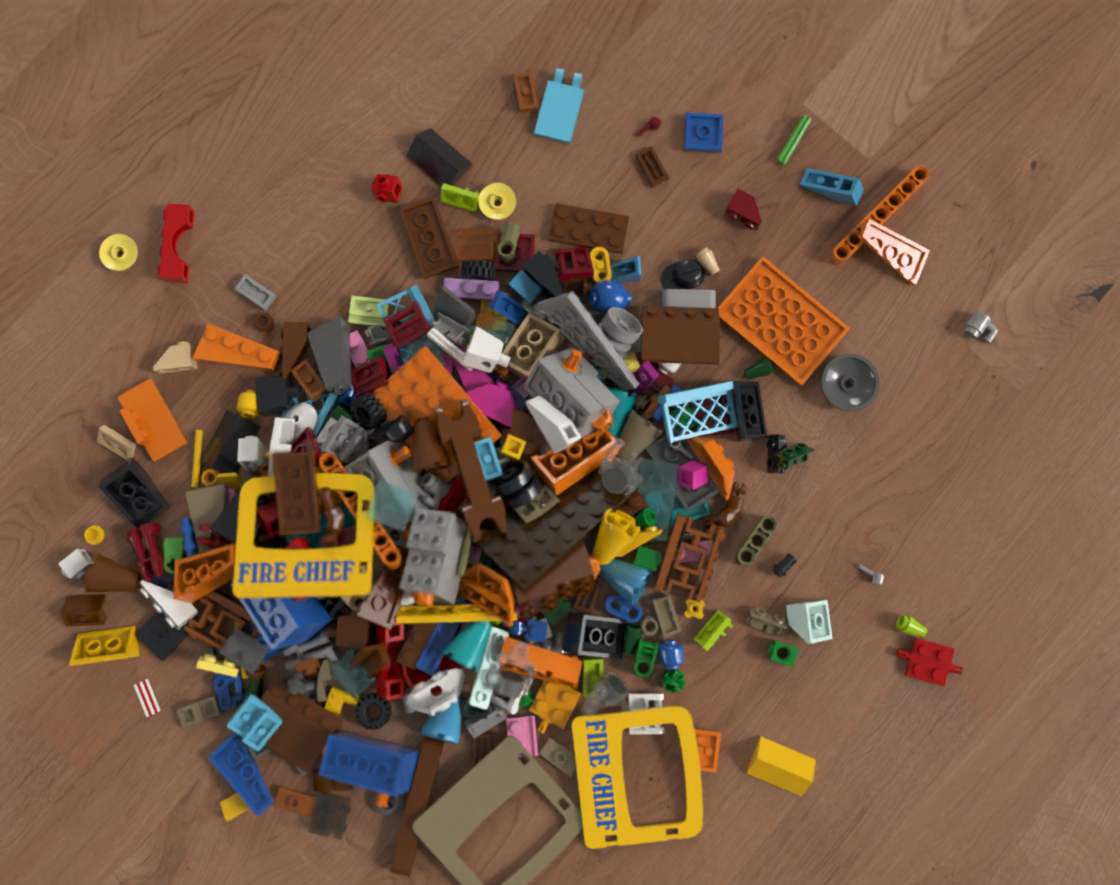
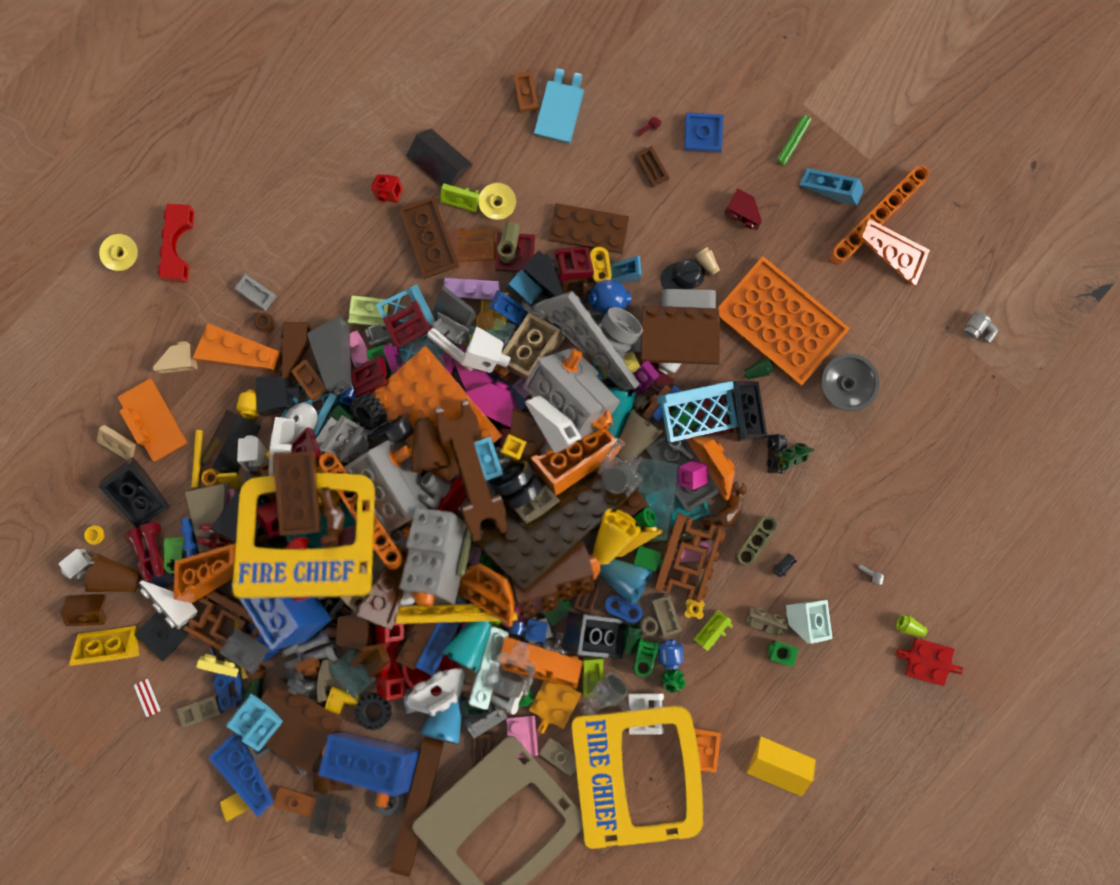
(391, 505): clear light blue plate -> none
(478, 270): black tyre -> none

